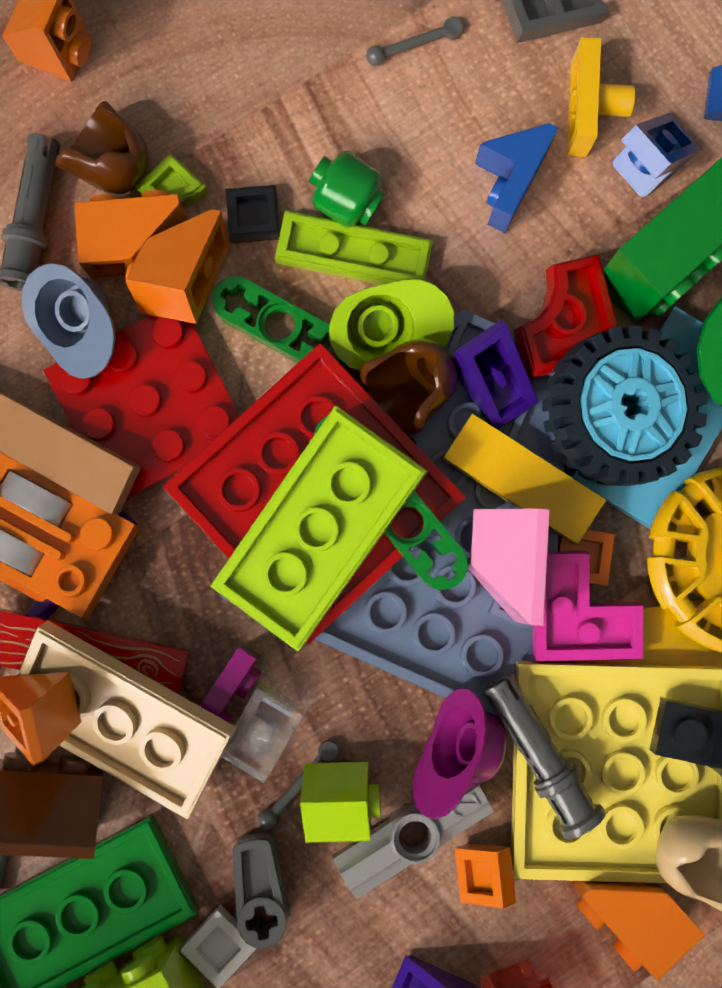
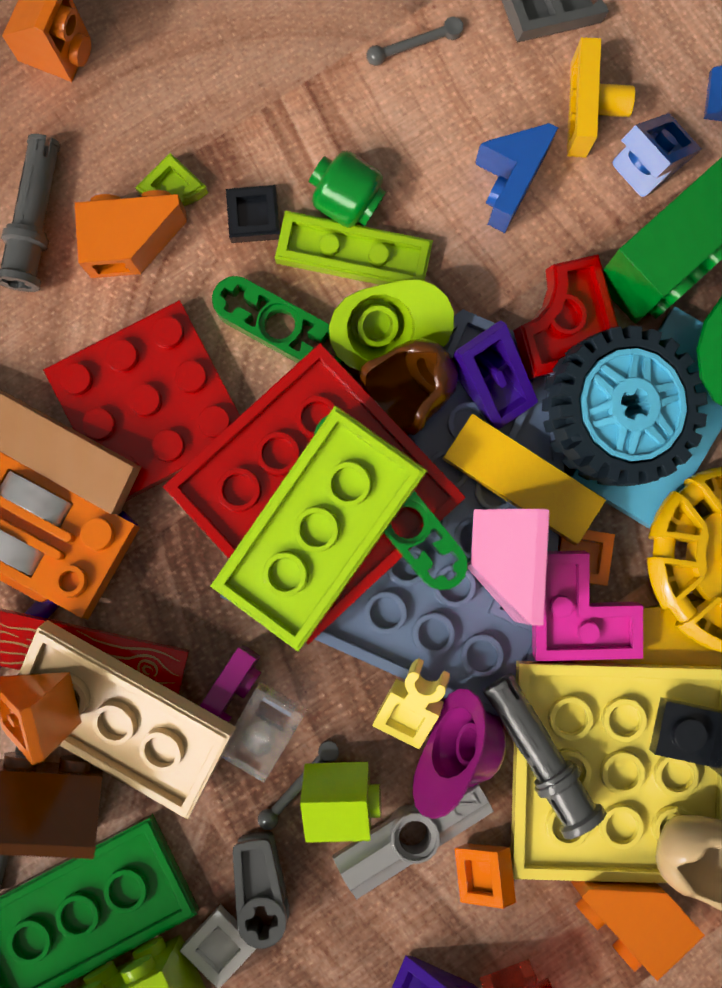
(69, 319): sand blue piece -> none
(107, 153): reddish brown hair -> none
(179, 268): orange slope -> none
(412, 706): none -> light yellow plate

